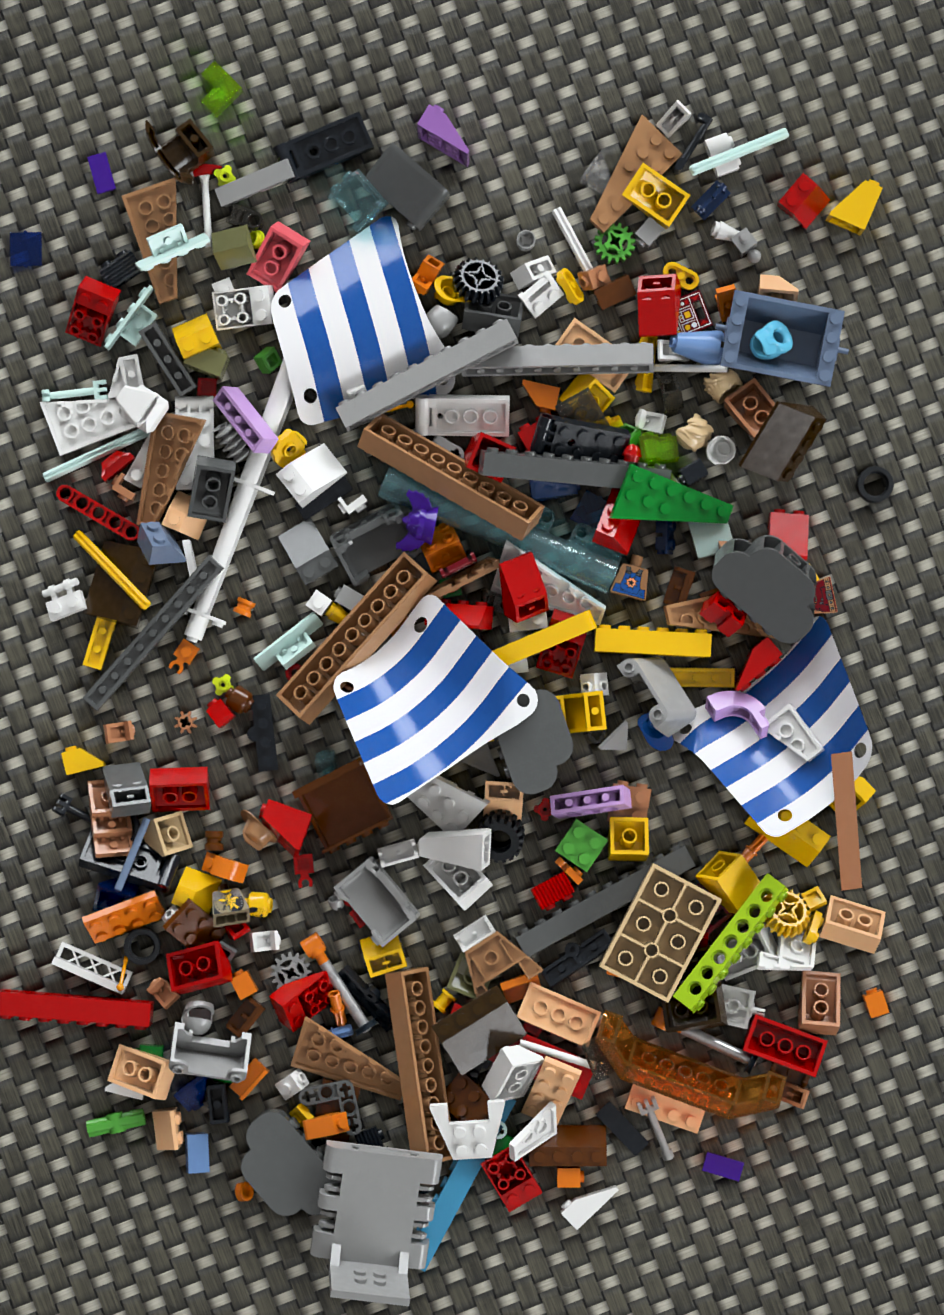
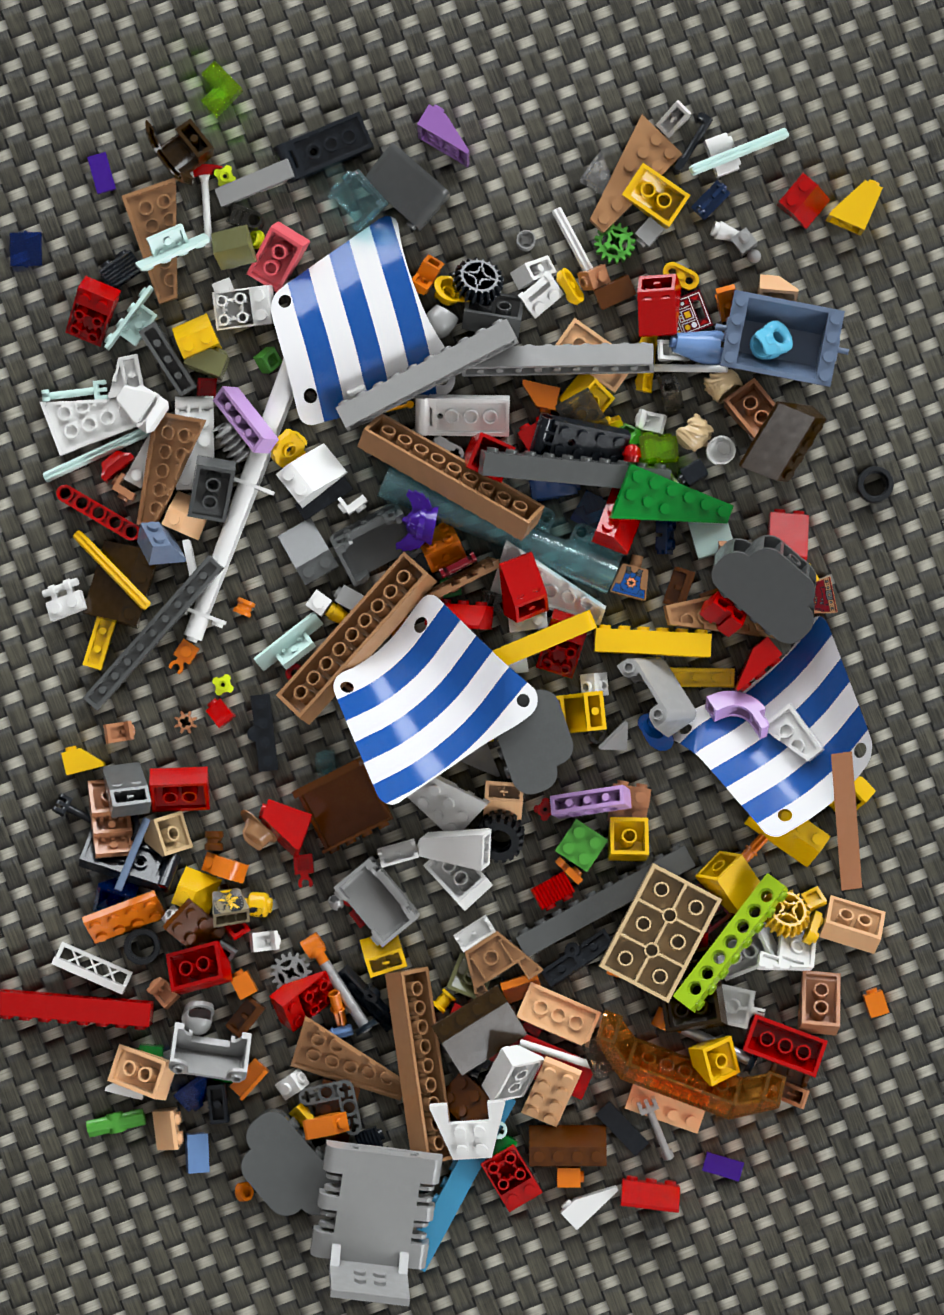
(120, 987): light orange hinge -> none
(239, 699): reddish brown head -> none
(535, 1133): white wing -> none
(650, 1194): none -> red slope
(715, 1059): none -> yellow slope

